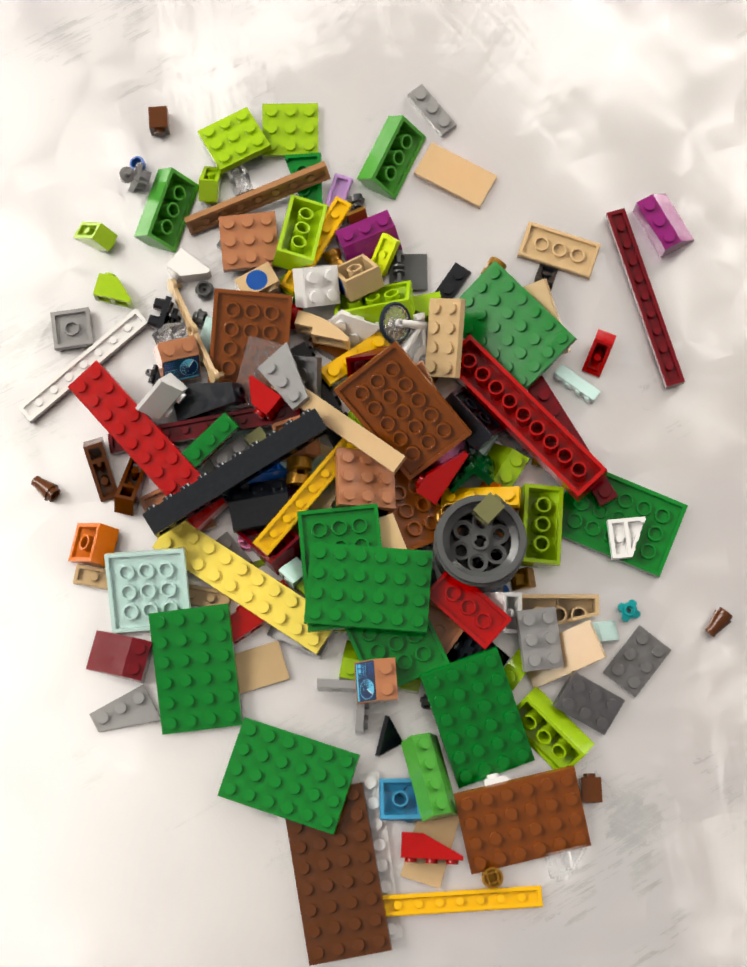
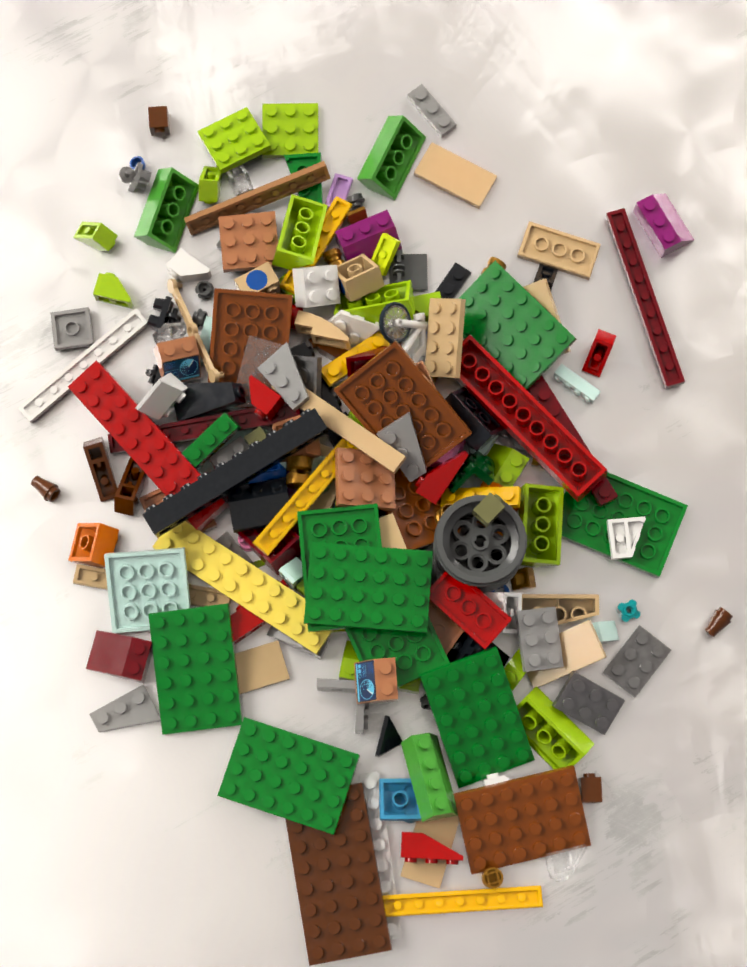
(403, 438): none -> light grey wing

